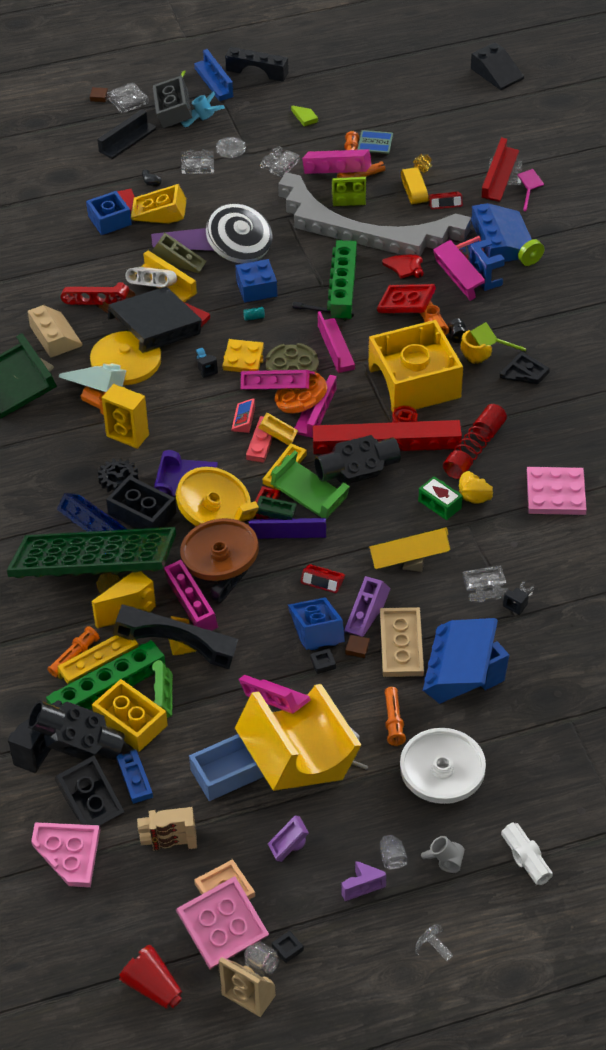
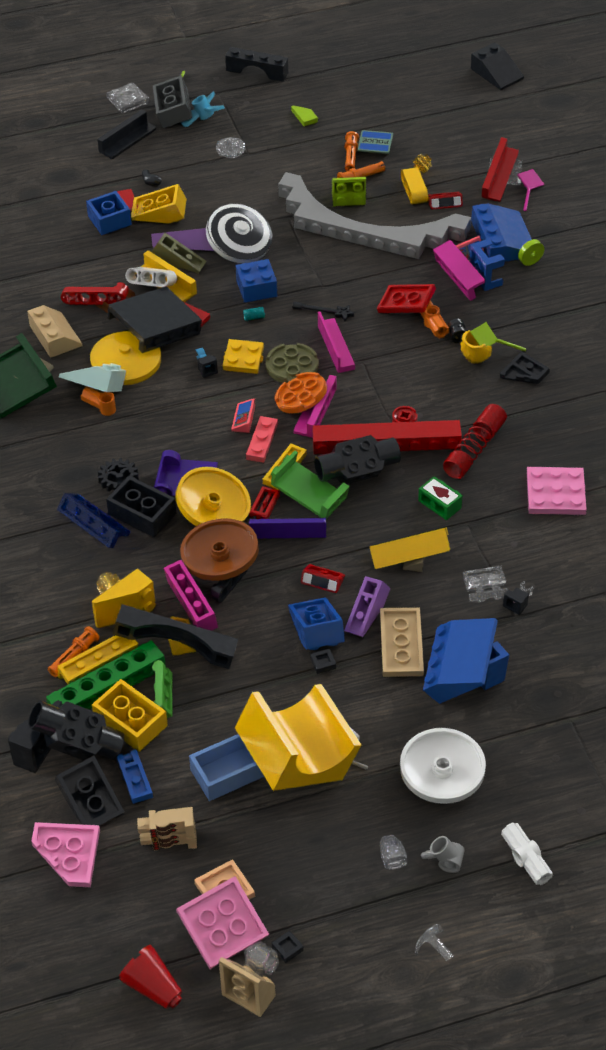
(92, 552): dark green plate -> none
(98, 94): reddish brown tile -> none
(125, 416): yellow brick -> none
(197, 162): clear plate -> none
(214, 76): blue fence -> none
(246, 511): yellow plate -> none
(275, 379): dark pink panel -> none
(275, 694): dark pink panel -> none
(276, 508): dark green plate -> none
(278, 429): yellow tile -> none
(284, 162): clear plate -> none
(289, 838): medium lavender tile -> none
(336, 161): dark pink brick -> none
(343, 274): green brick -> none
(357, 646): reddish brown tile -> none
(367, 880): medium lavender slope -> none
(394, 723): orange pin -> none
(405, 265): red arm -> none
(417, 365): yellow piece -> none
(474, 489): yellow hair -> none

